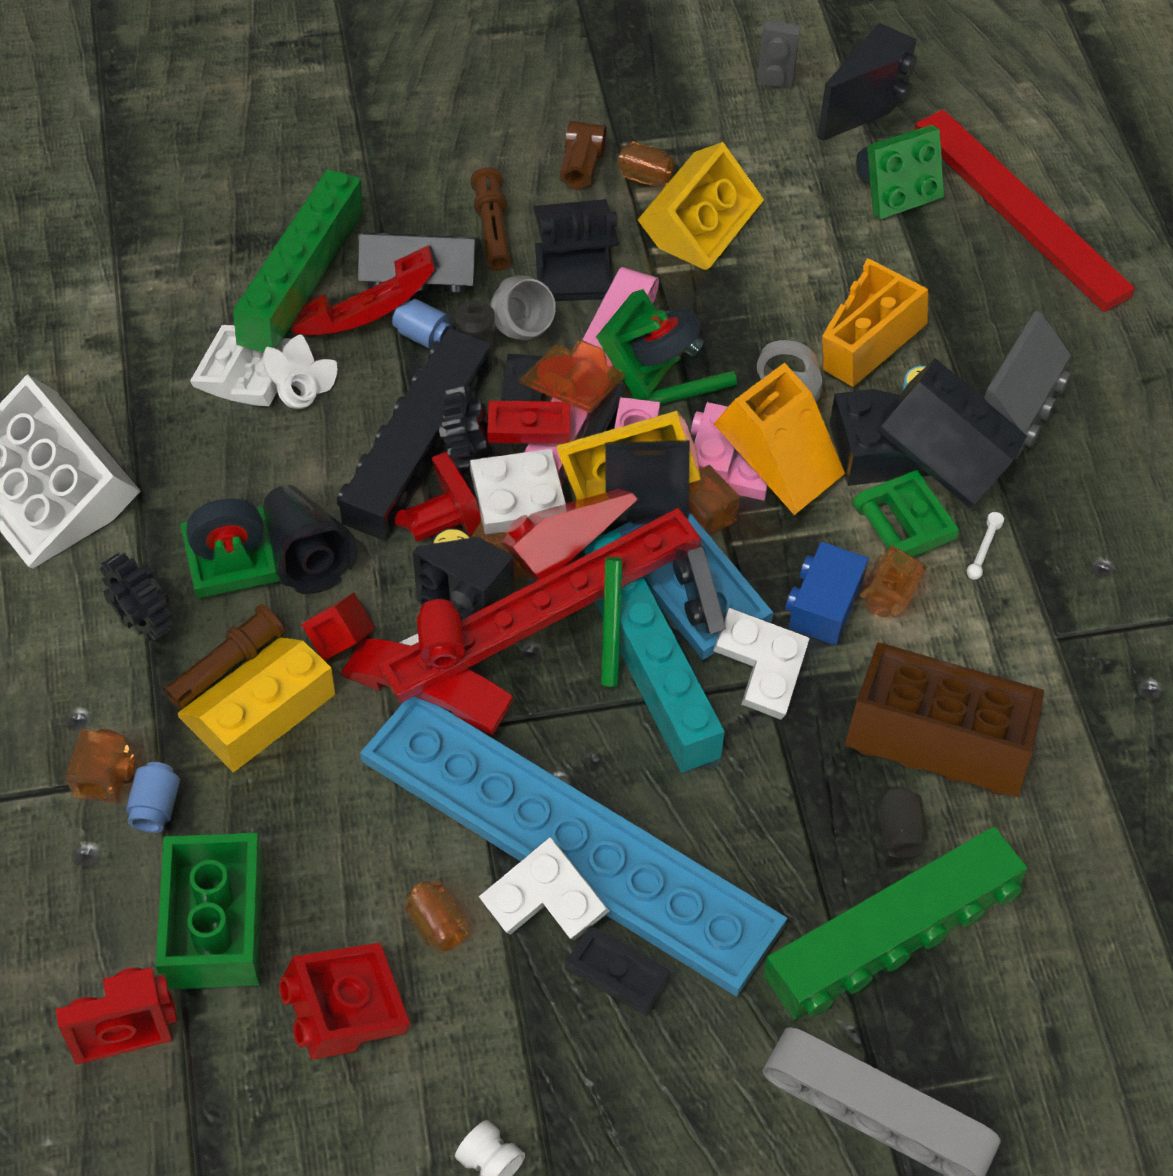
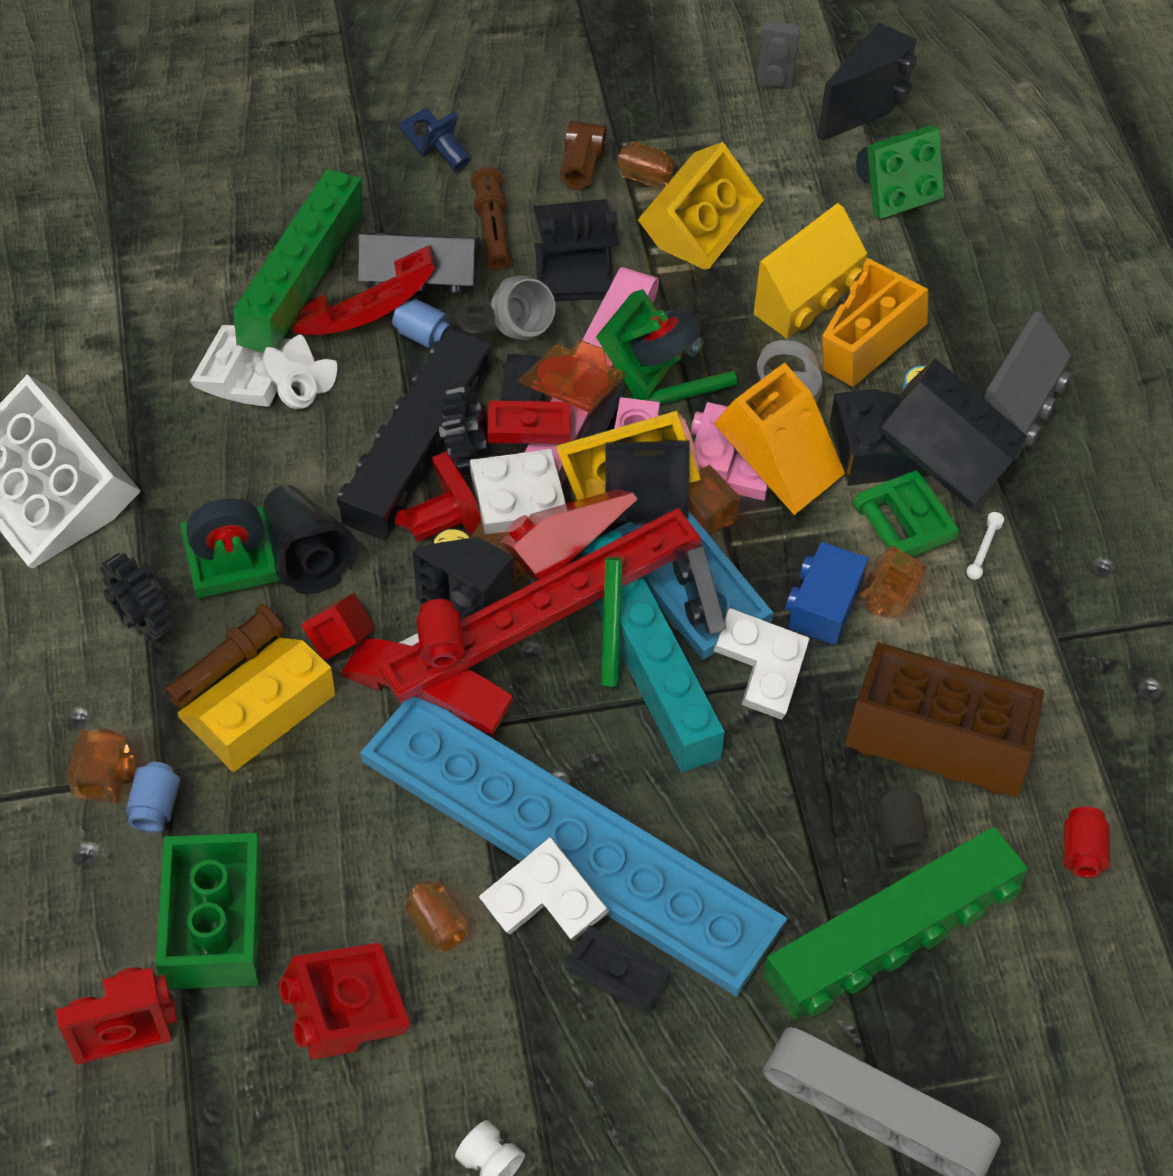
(437, 136): none -> dark blue bracket
(809, 272): none -> yellow slope
(1029, 214): red tile -> none
(1086, 842): none -> red brick

